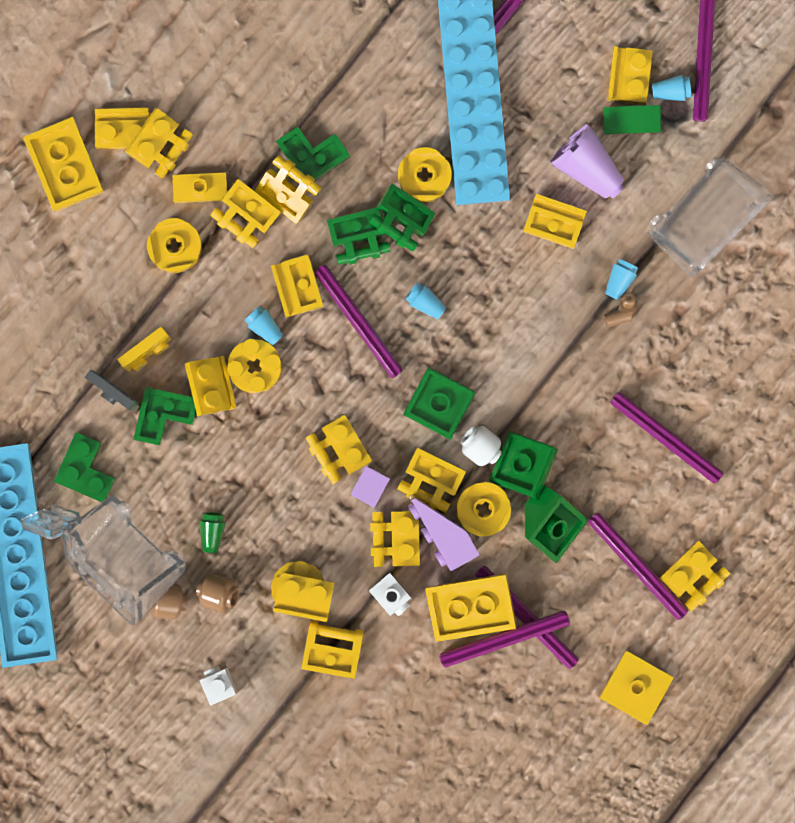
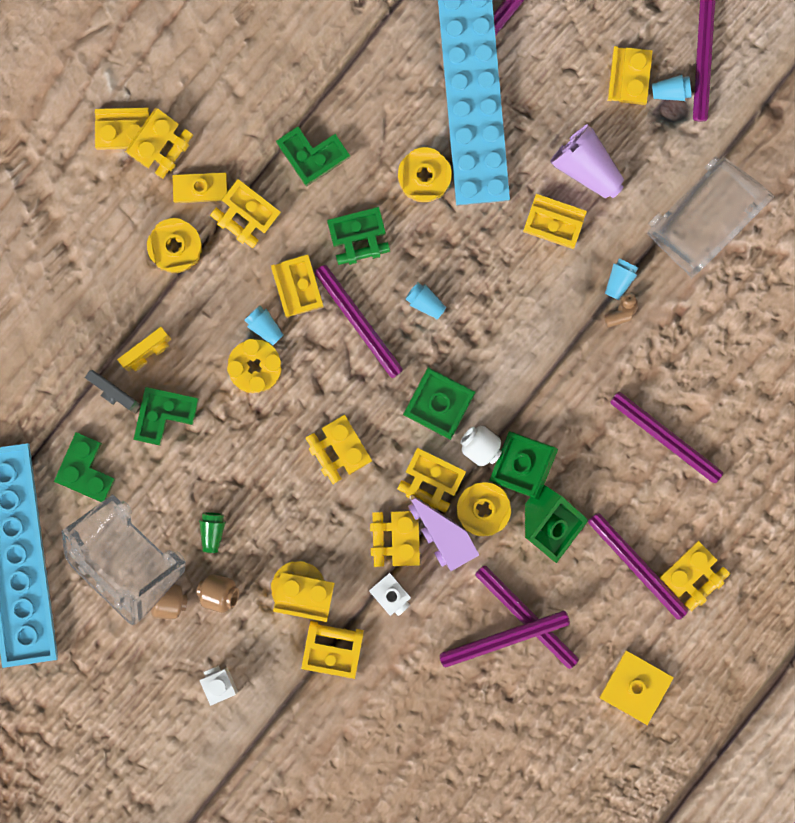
(50, 523): clear plate -> none
(63, 164): yellow plate -> none
(210, 385): yellow plate -> none
(285, 196): yellow plate -> none
(370, 486): lavender panel -> none
(406, 211): green plate -> none
(471, 607): yellow plate -> none
(632, 119): green slope -> none

